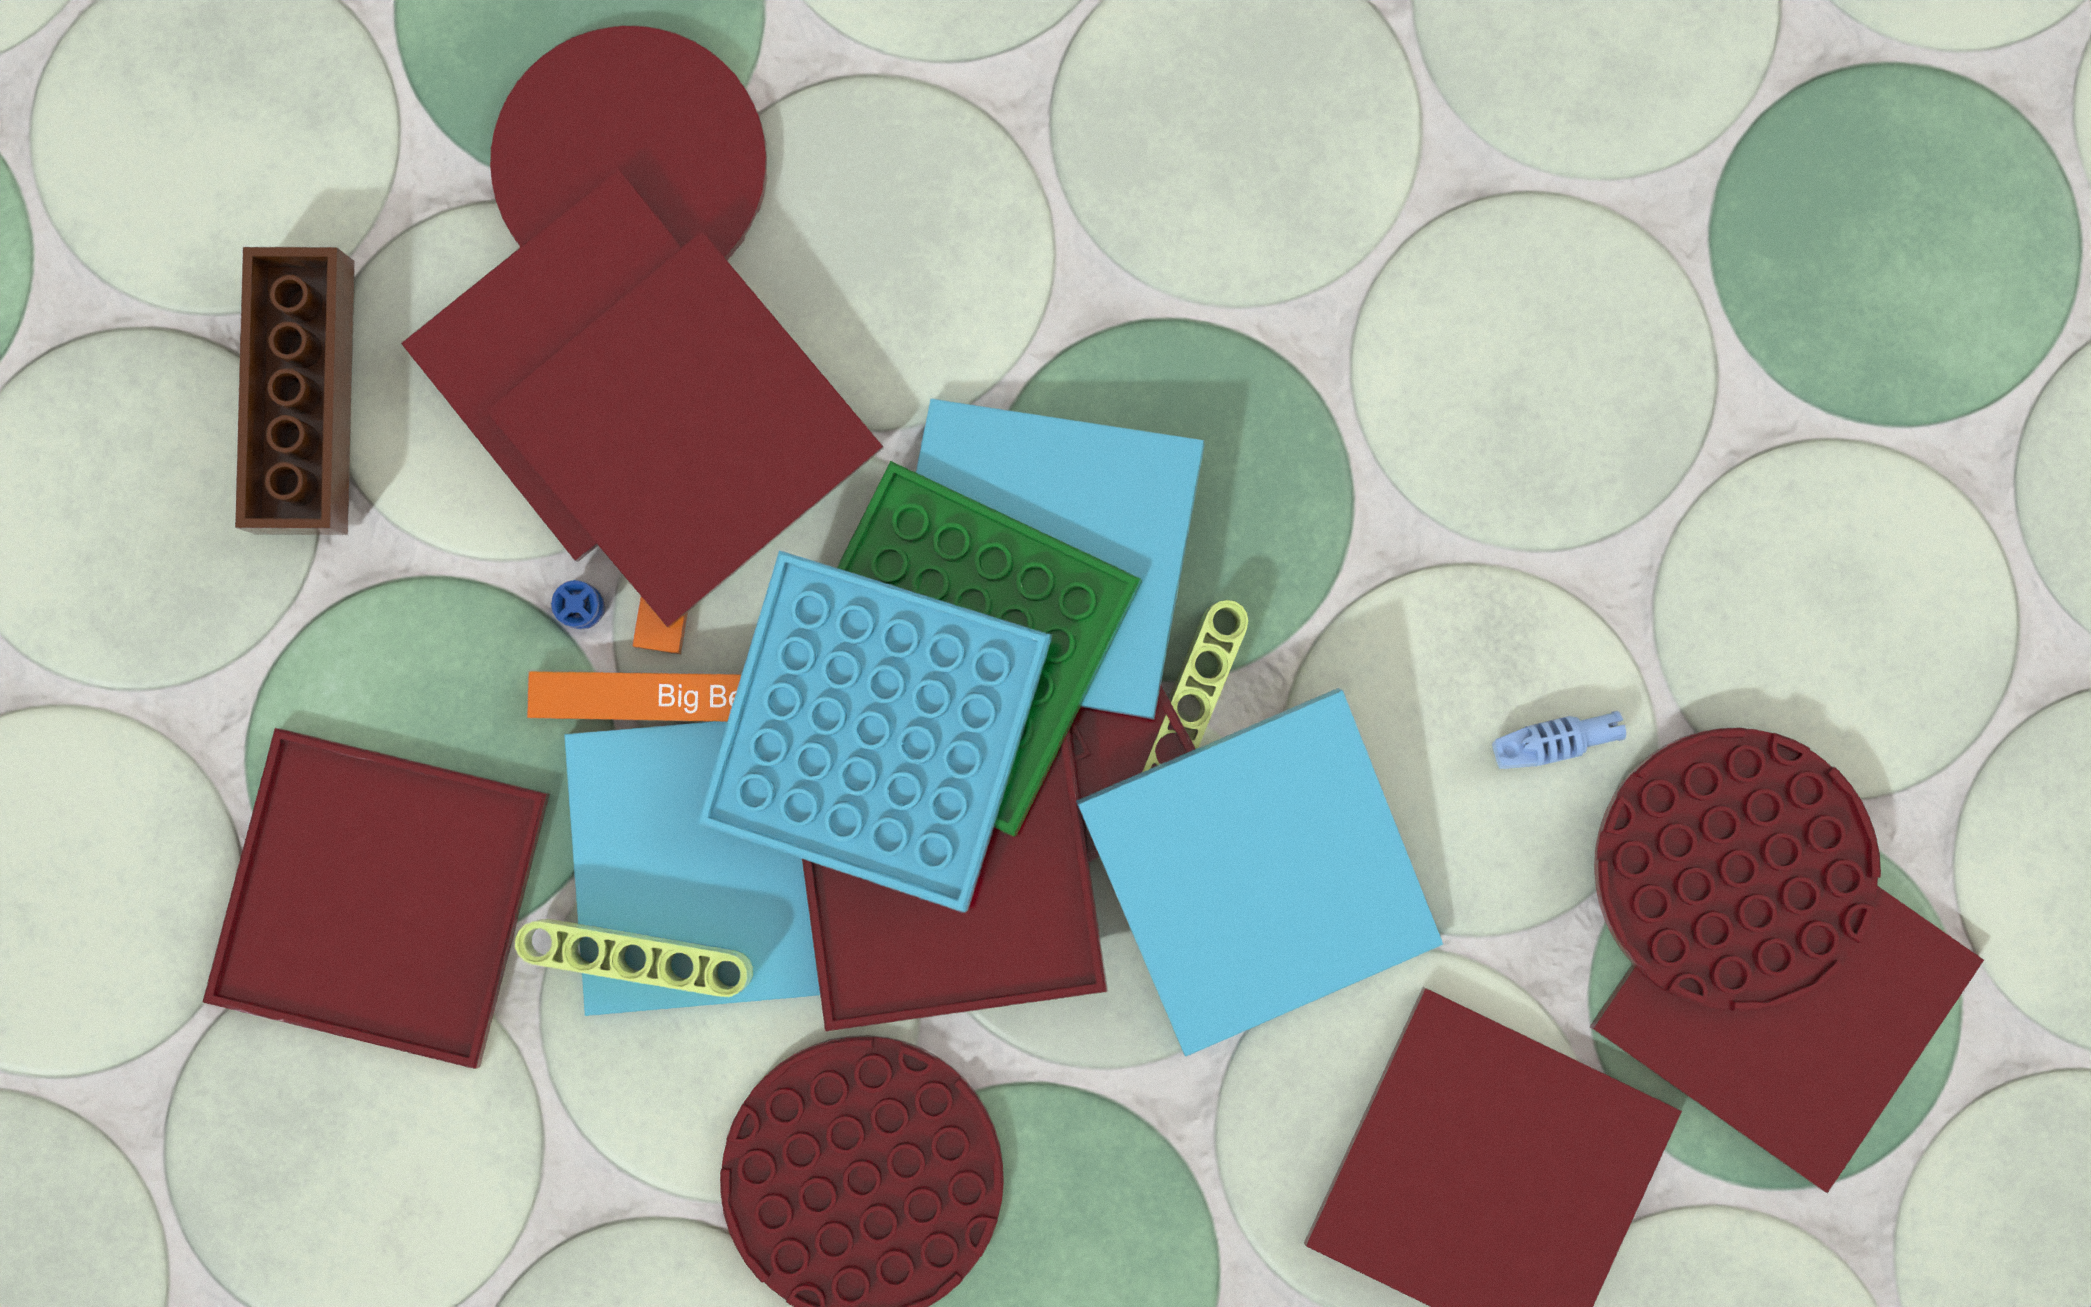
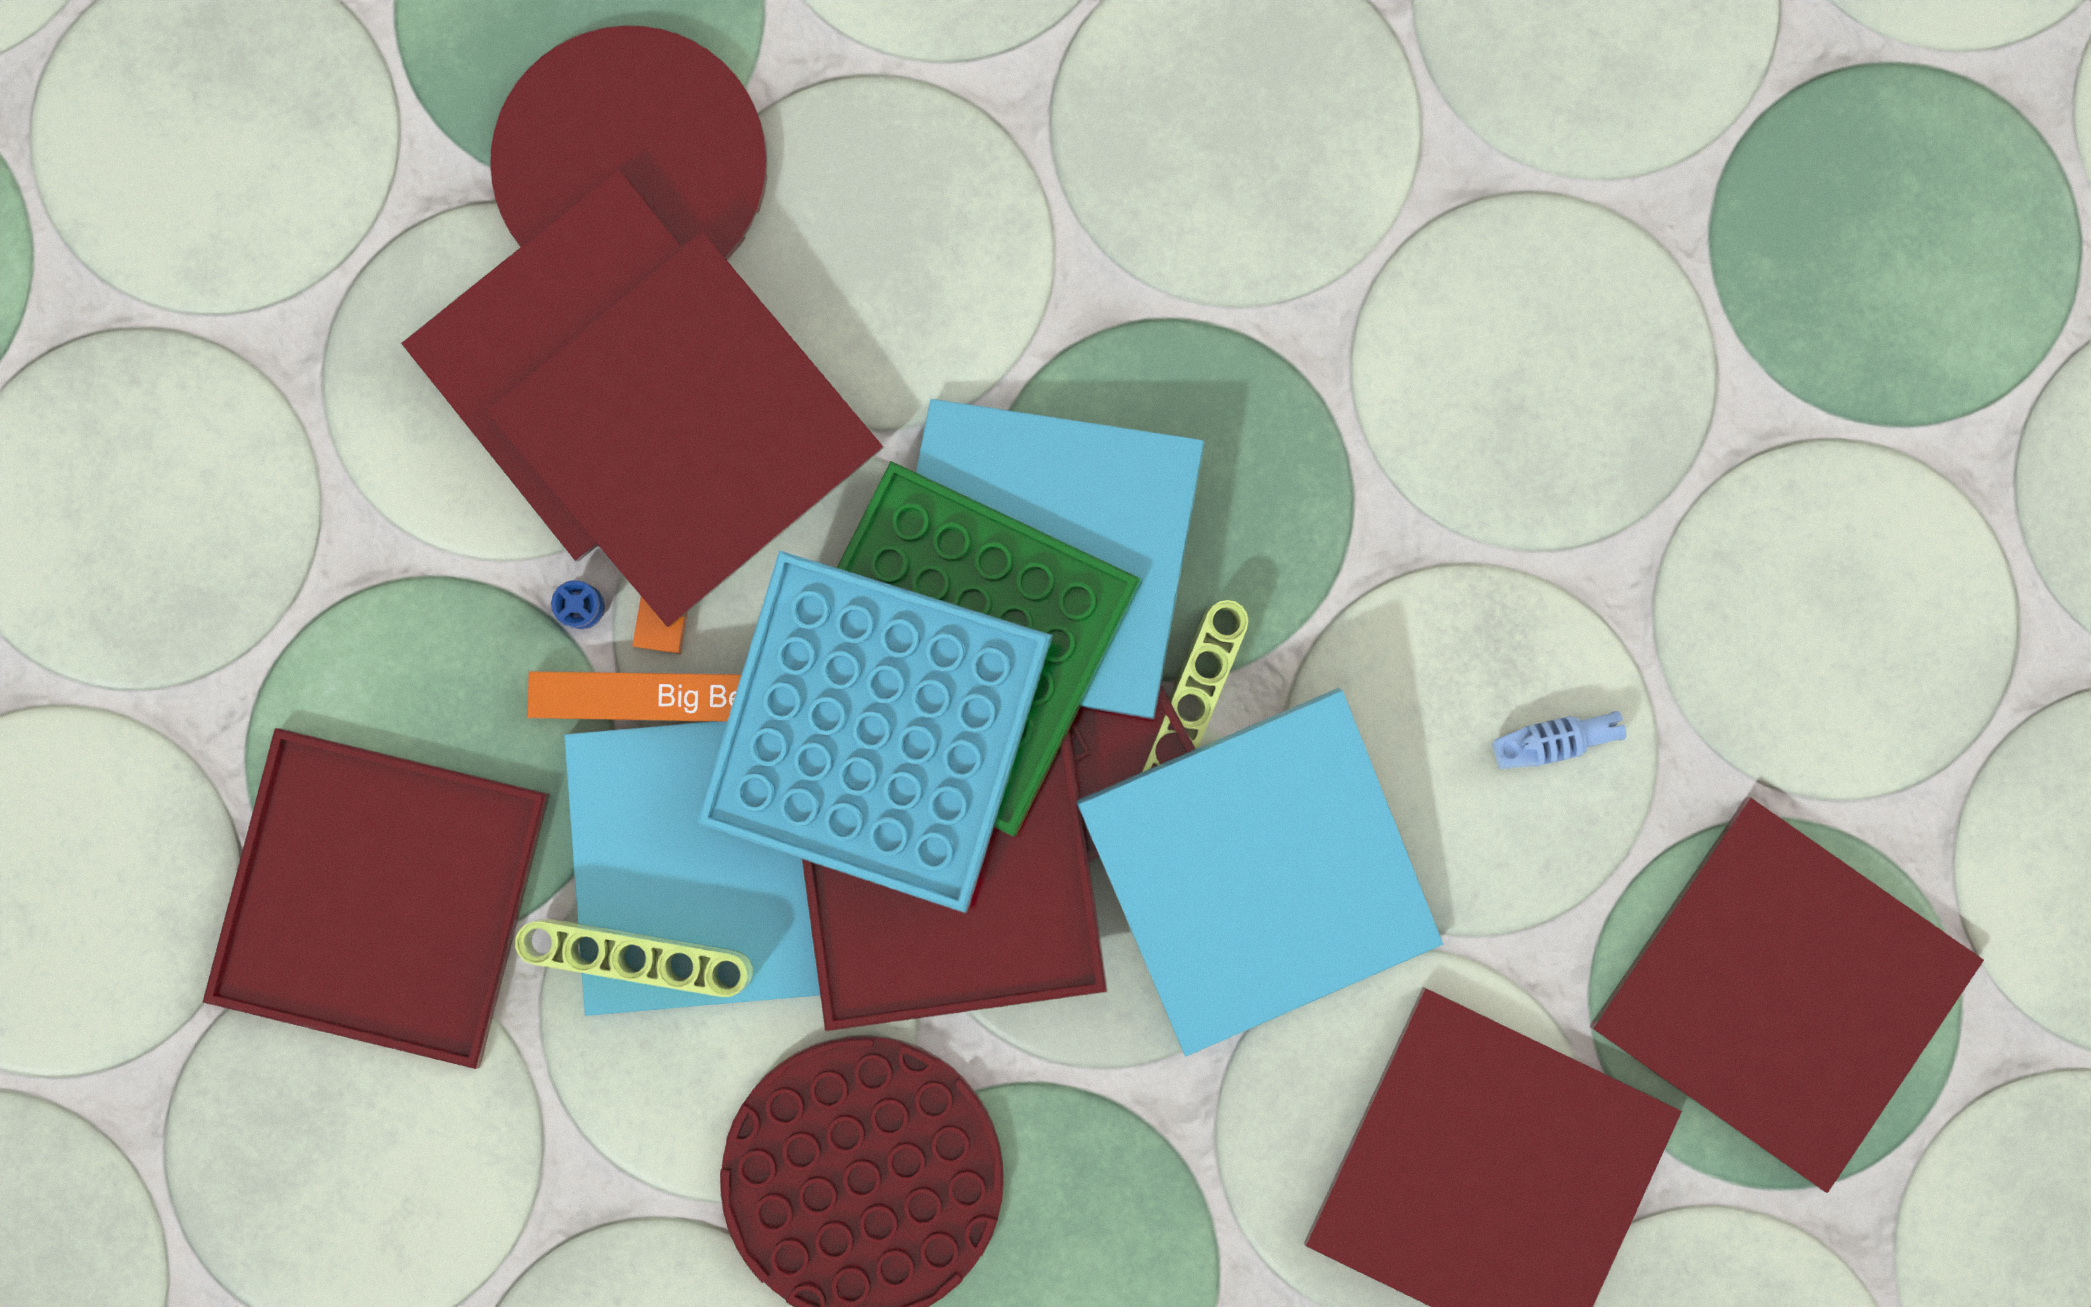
(295, 391): reddish brown brick -> none
(1737, 869): dark red tile -> none

